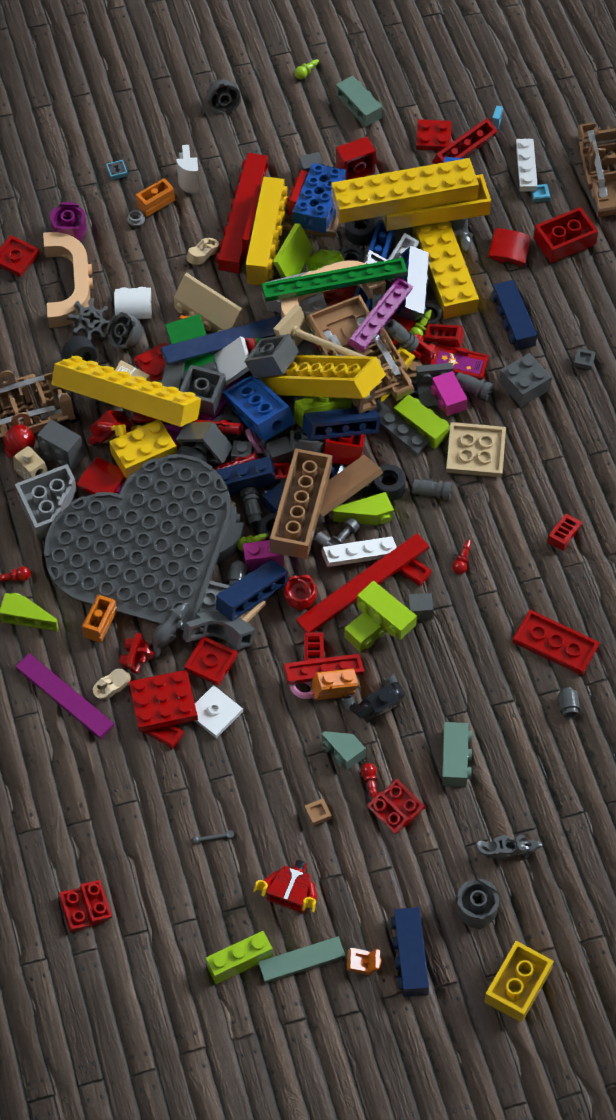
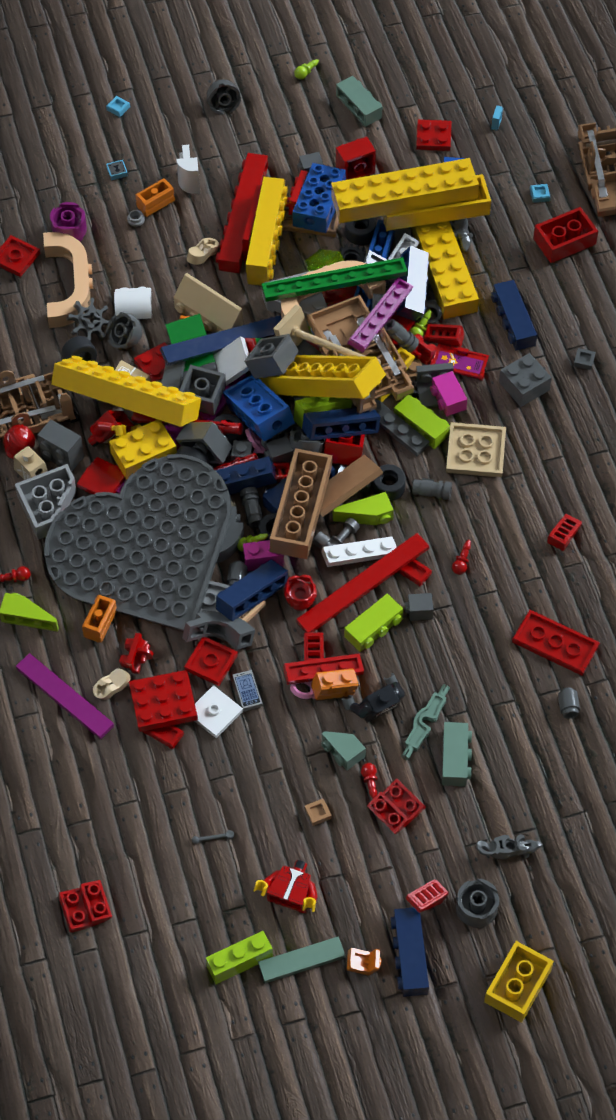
(118, 106): none -> medium azure tile
(165, 633): dark grey animal -> none
(247, 690): none -> tile
(293, 252): lime tile -> none
(386, 610): lime brick -> none
(421, 730): none -> sand green piece
(430, 894): none -> red slope
(468, 143): red brick -> none
(473, 385): dark grey axle -> none
(509, 246): red slope -> none
(526, 165): white plate -> none

